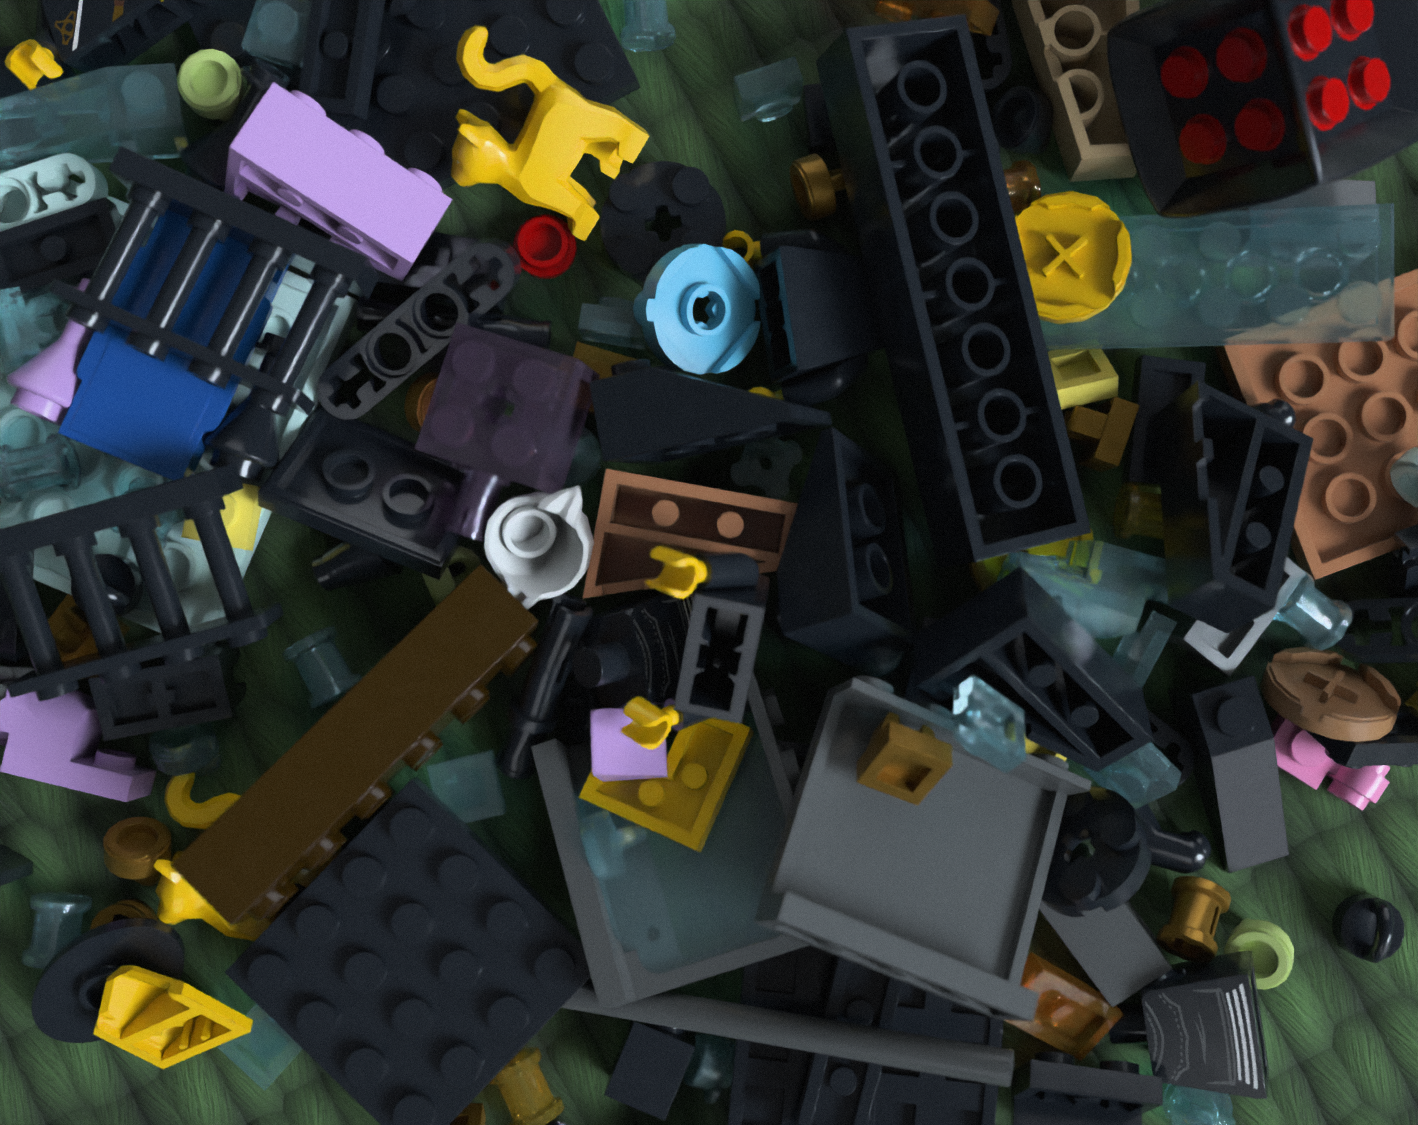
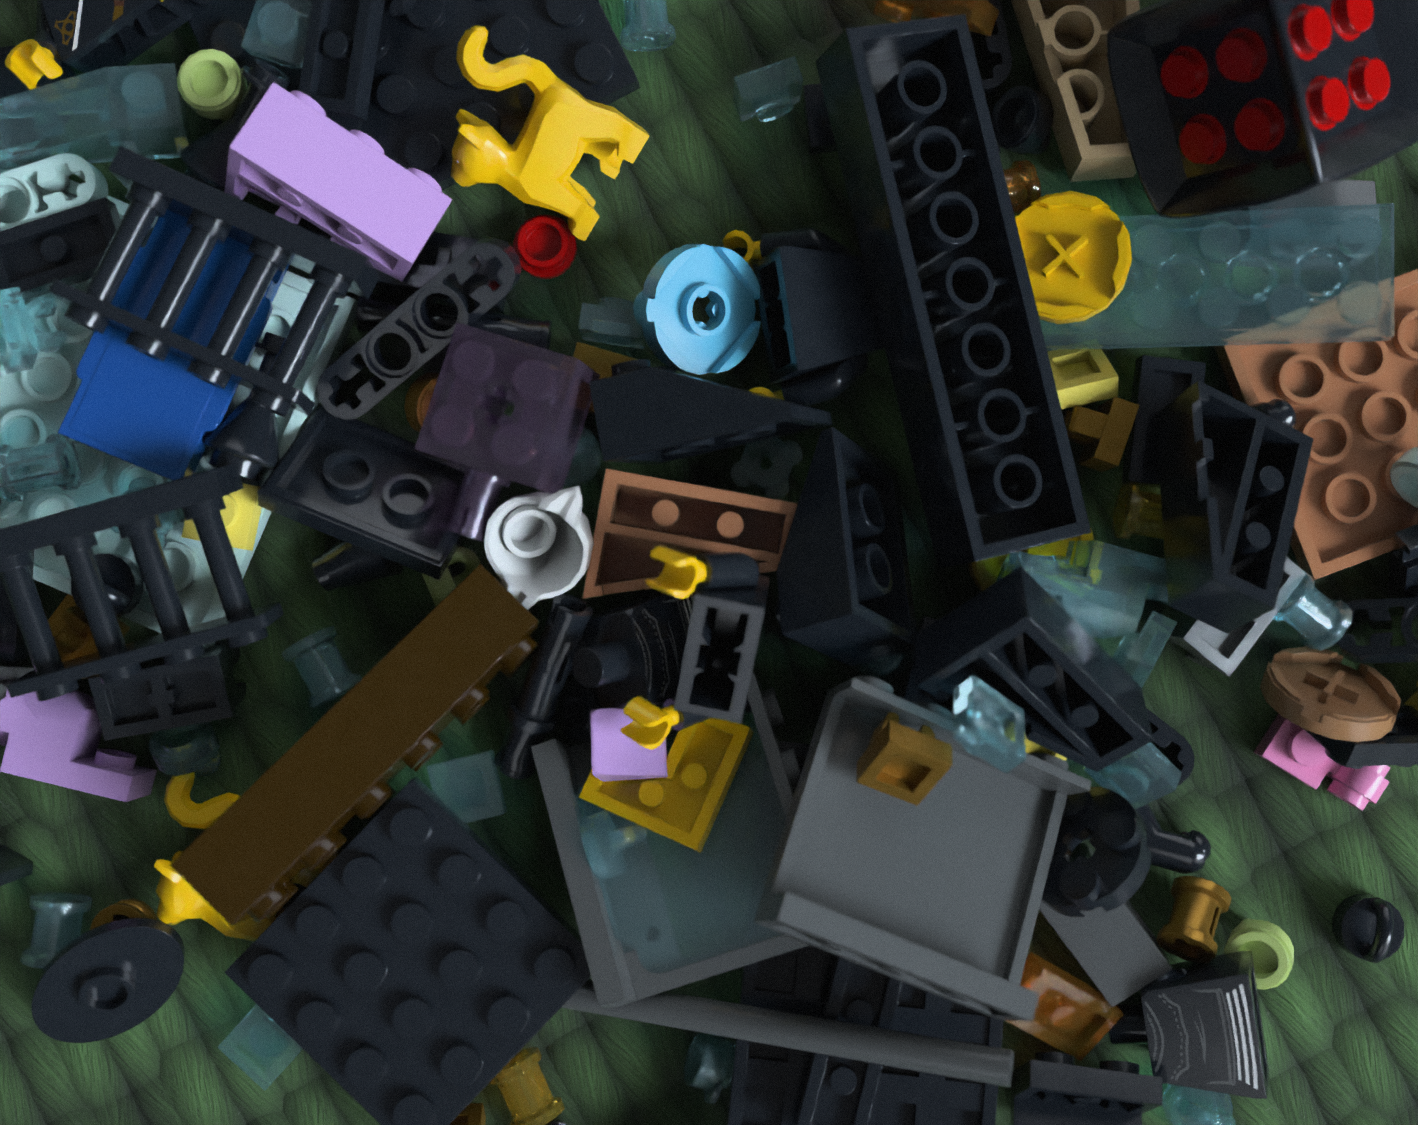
(50, 378): lavender piece -> none
(135, 846): pearl gold tile -> none
(163, 1017): yellow slope -> none
(650, 1067): black brick -> none
(652, 189): black plate -> none
(815, 186): pearl gold tile -> none
(1234, 767): black slope -> none

